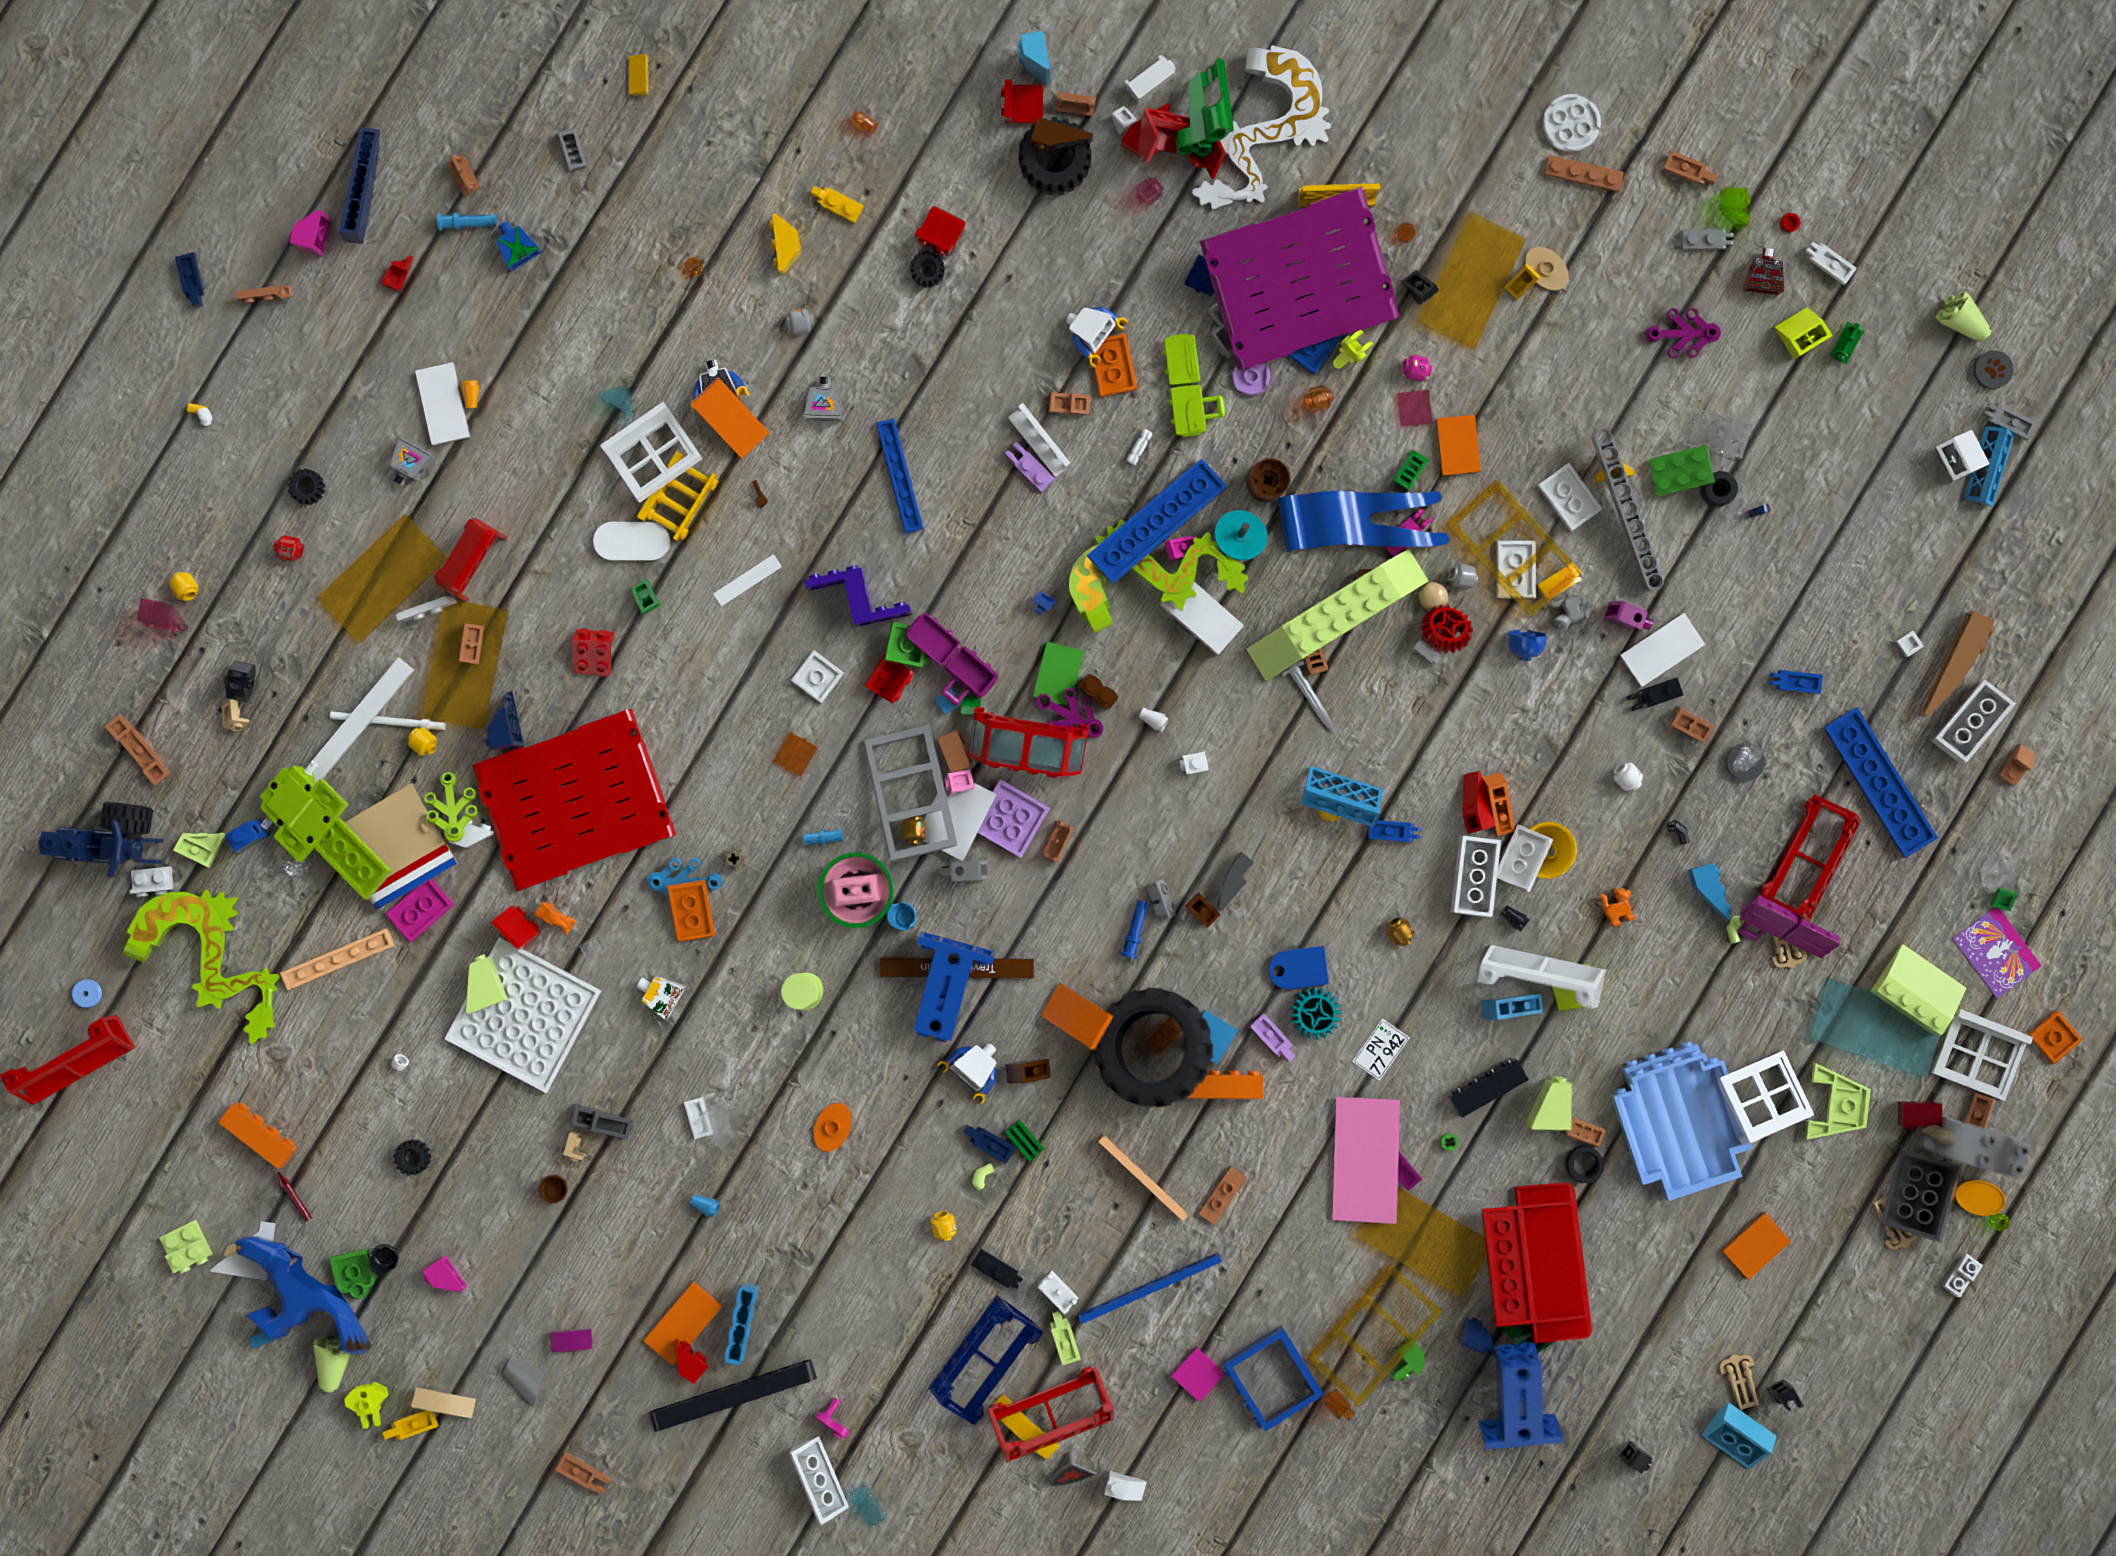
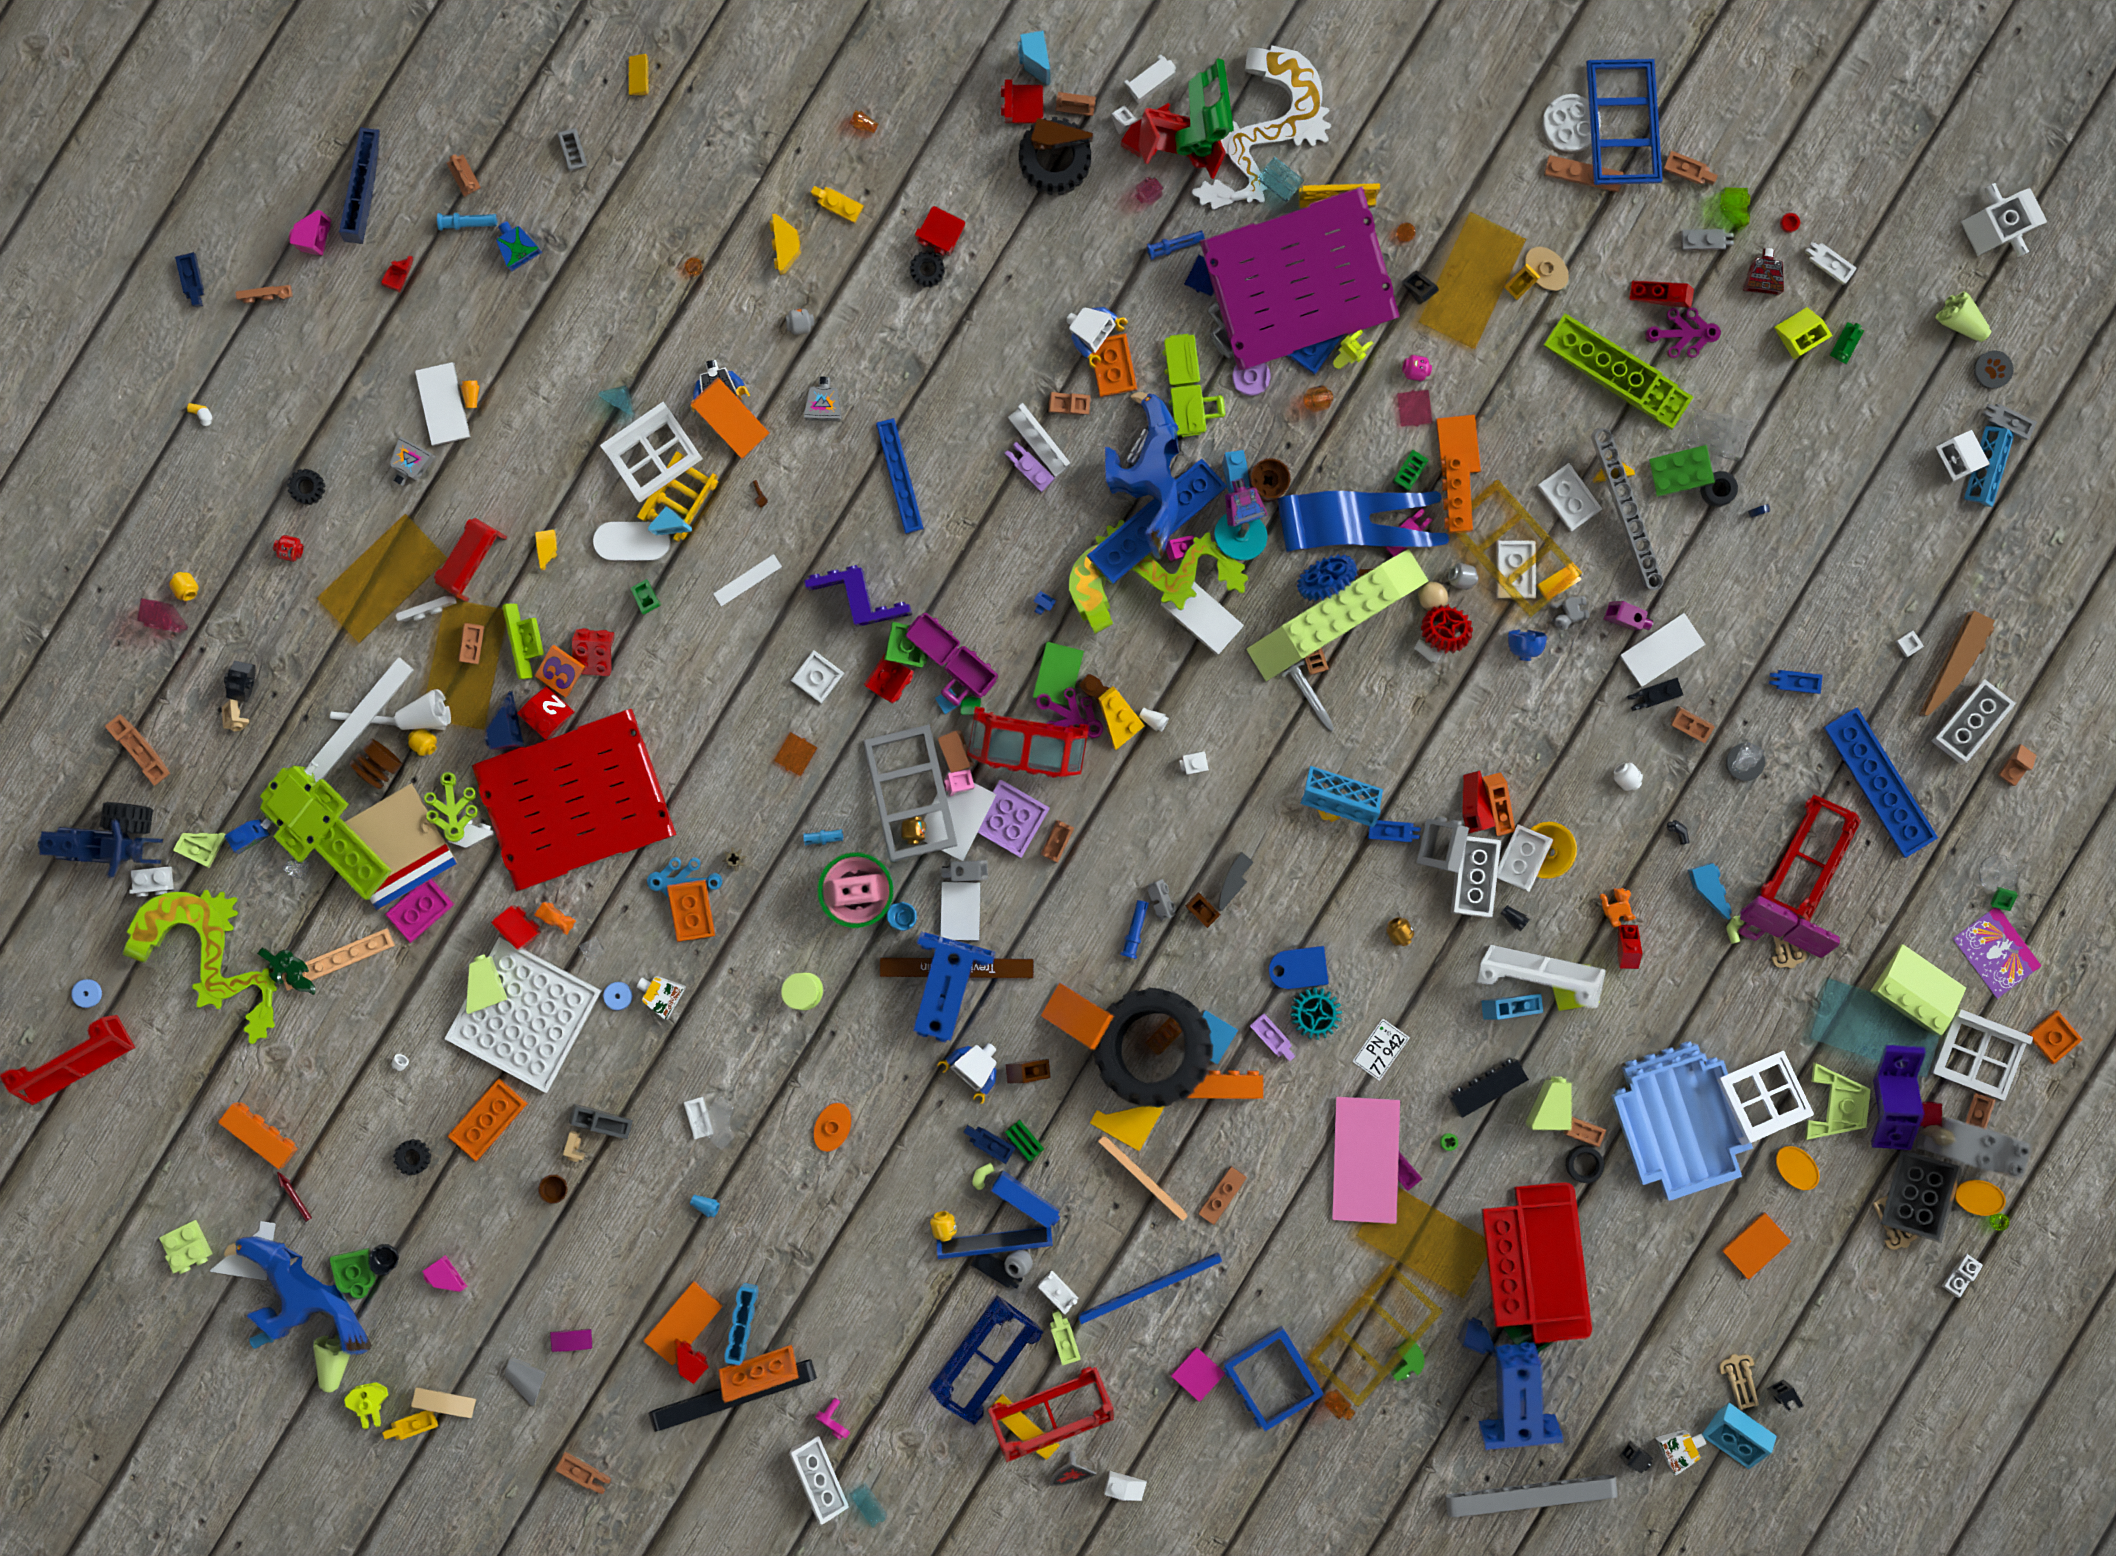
(294, 967): none -> dark green piece
(376, 763): none -> reddish brown wheel
(424, 712): none -> white cone
(487, 1120): none -> orange tile
(524, 640): none -> lime bracket
(546, 547): none -> yellow slope
(546, 713): none -> red slope
(559, 671): none -> orange tile
(610, 996): none -> light blue piece
(668, 523): none -> medium azure slope
(758, 1373): none -> orange tile
(960, 910): none -> white tile
(995, 1242): none -> black tile
(1018, 1263): none -> light grey head
(1025, 1199): none -> blue slope
(1119, 716): none -> yellow wing
(1130, 1125): none -> yellow sticker
(1152, 471): none -> blue animal
(1165, 244): none -> blue pin
(1234, 468): none -> dark azure slope
(1243, 504): none -> torso
(1280, 179): none -> clear light blue hinge
(1327, 577): none -> blue gear
(1455, 849): none -> light grey window
(1457, 493): none -> orange brick
(1531, 1495): none -> light grey beam
(1618, 371): none -> lime slope
(1629, 947): none -> red slope
(1650, 100): none -> blue door
(1662, 293): none -> red slope
(1680, 1449): none -> torso
(1797, 1168): none -> light orange piece
(1898, 1097): none -> dark purple bracket
(1989, 227): none -> white slope

